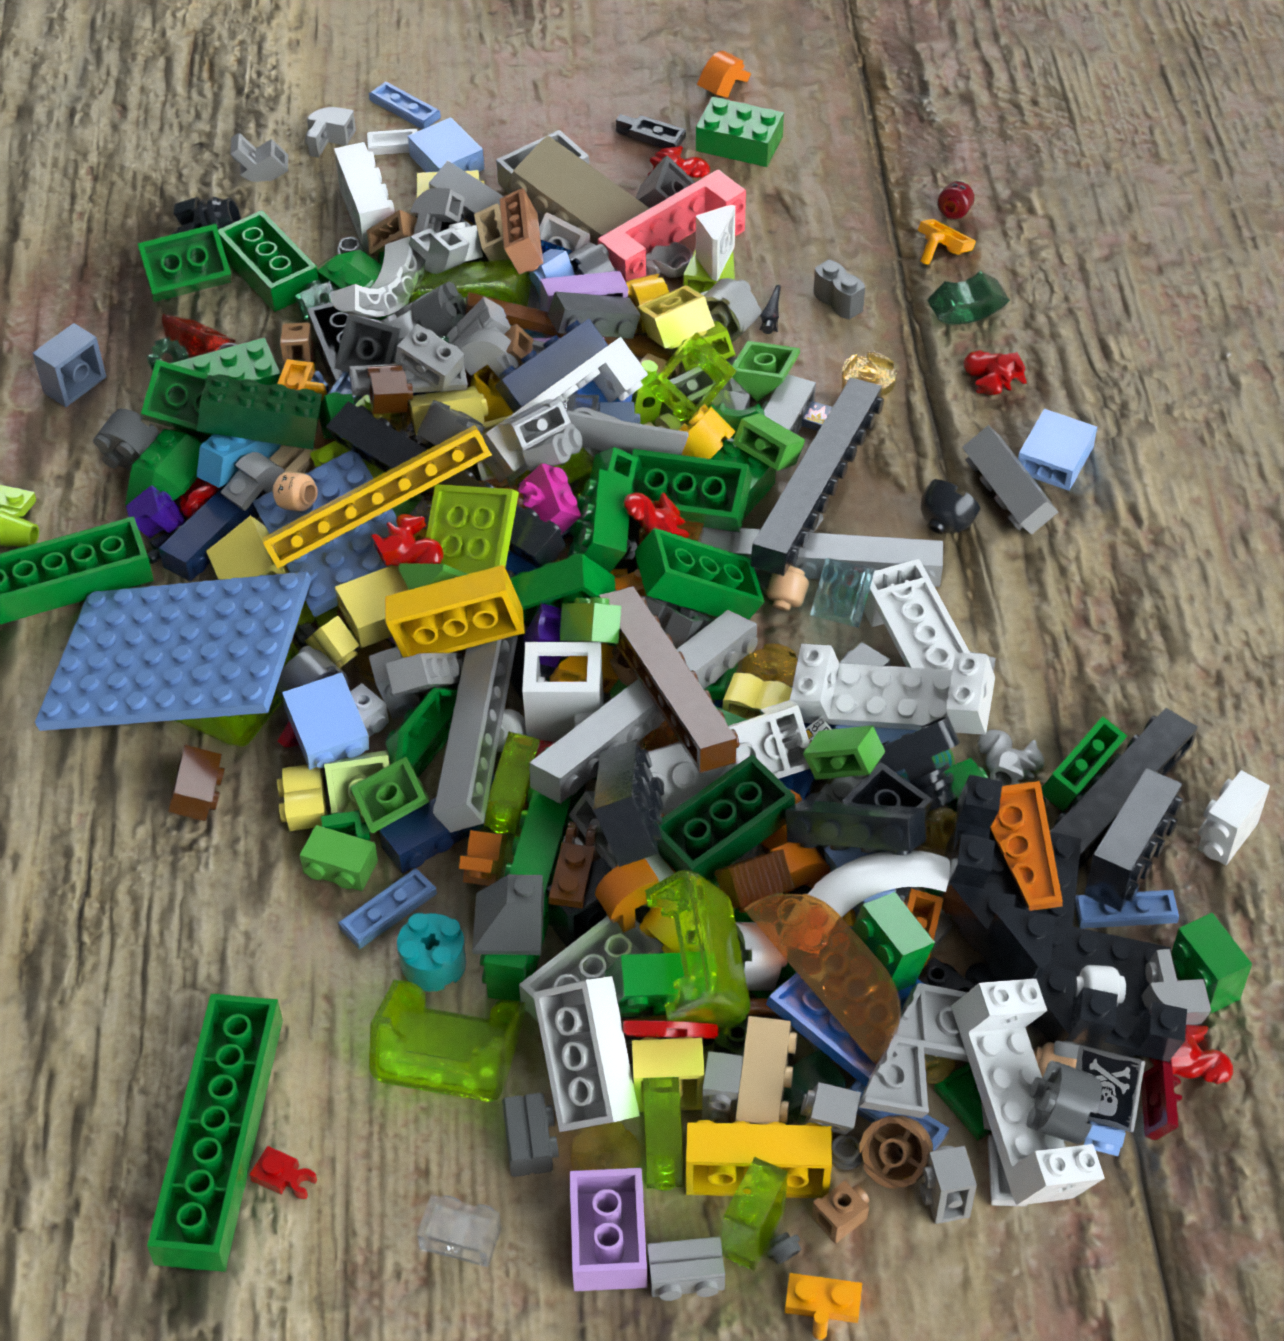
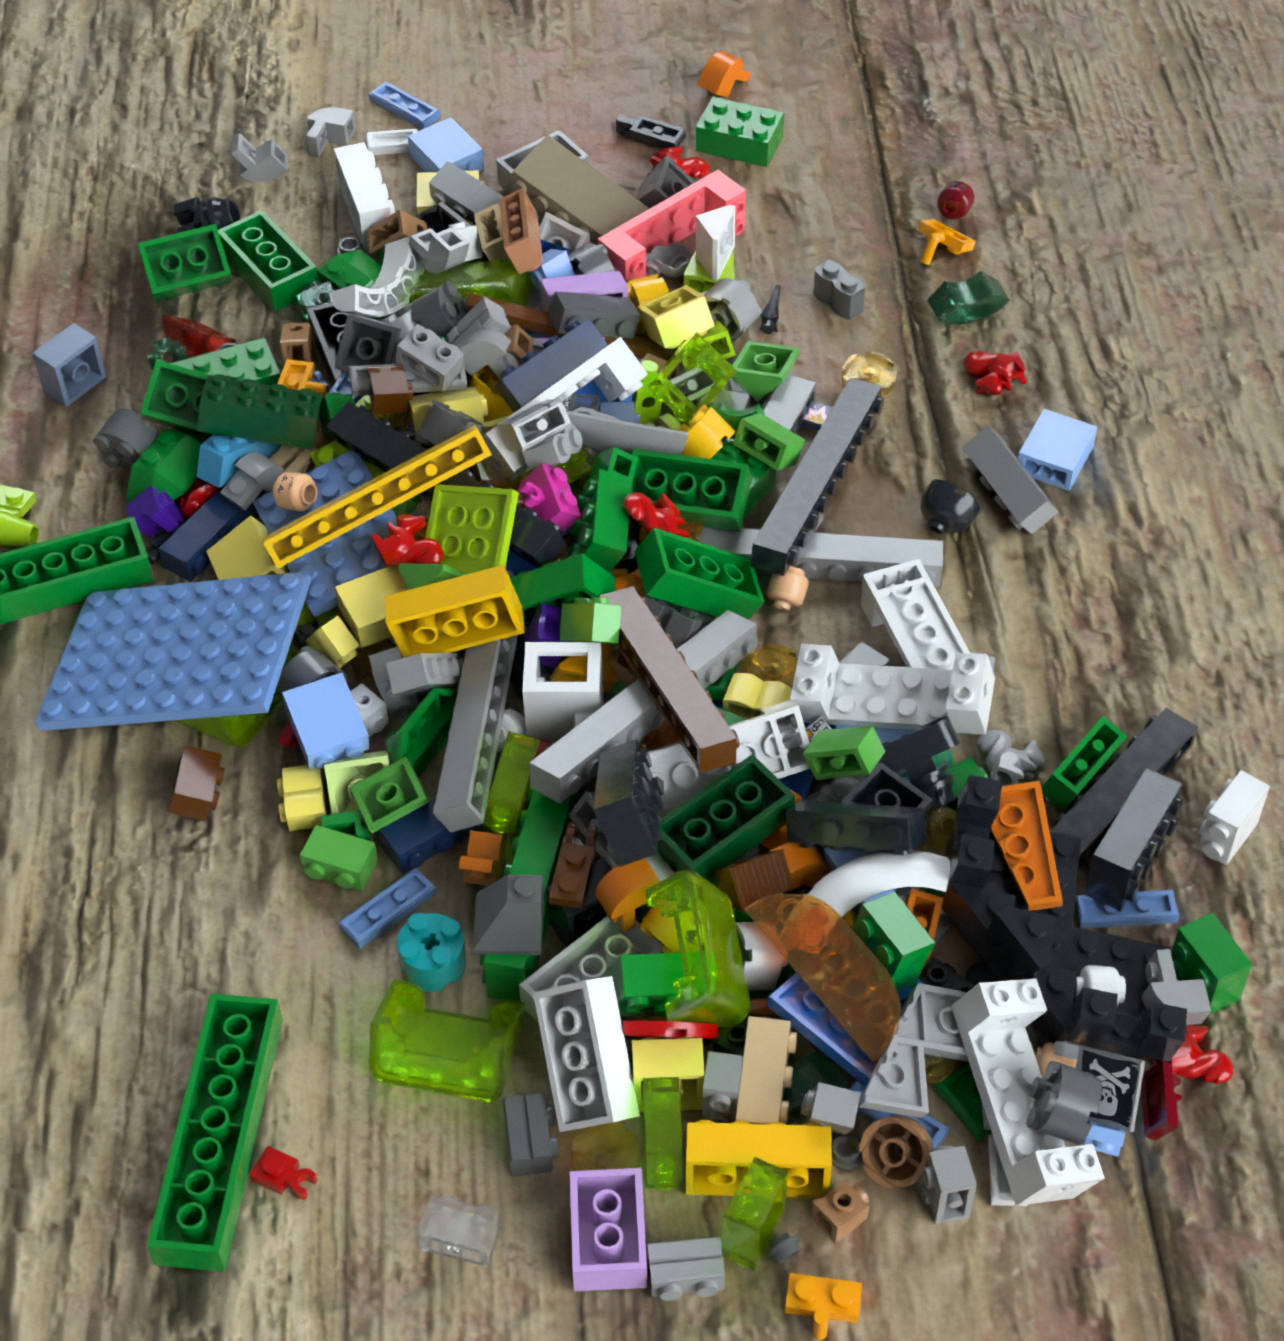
(435, 207): light grey brick -> none
(842, 592): clear light blue plate -> none

